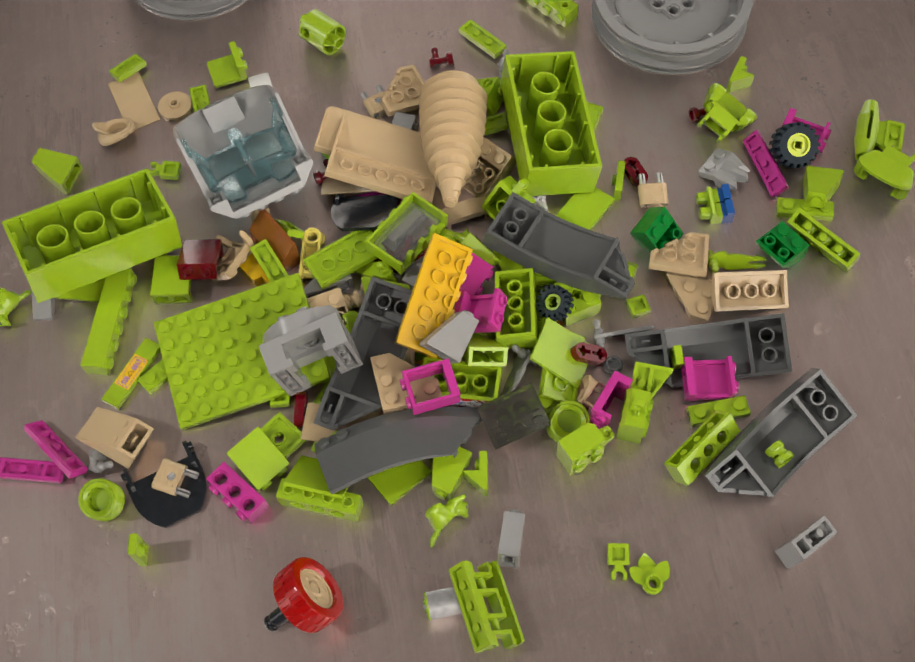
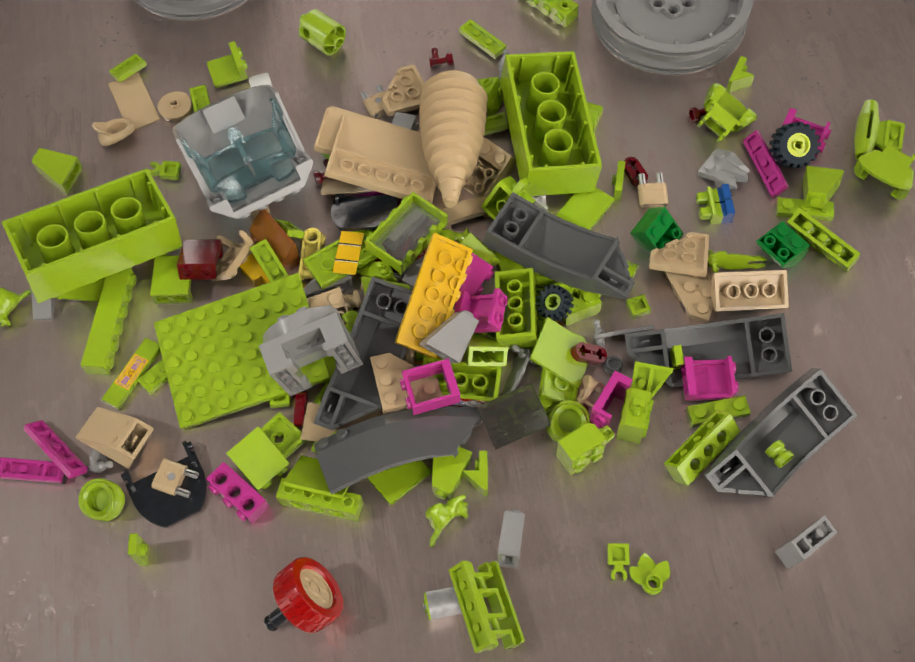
(348, 252): none -> yellow sticker

